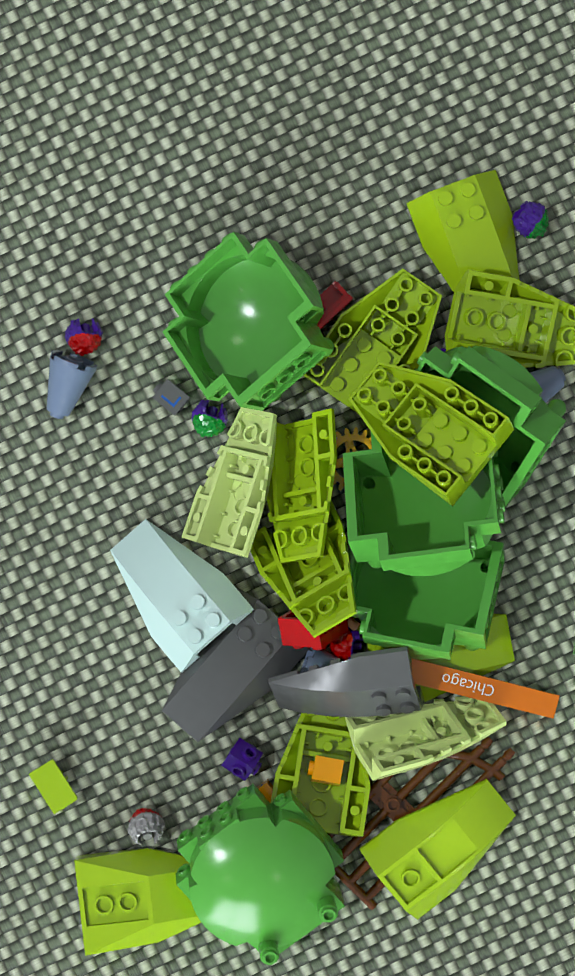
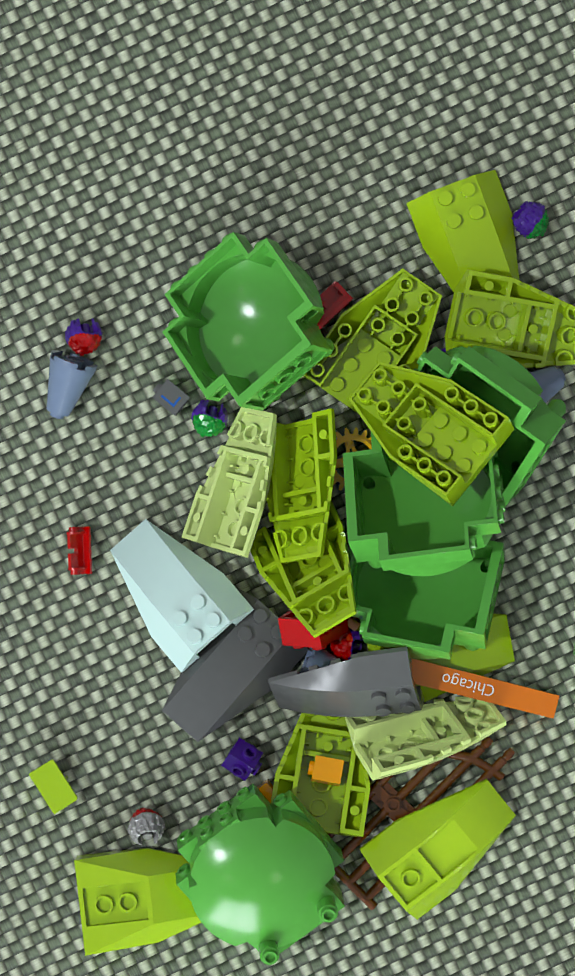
(80, 540): none -> red hinge

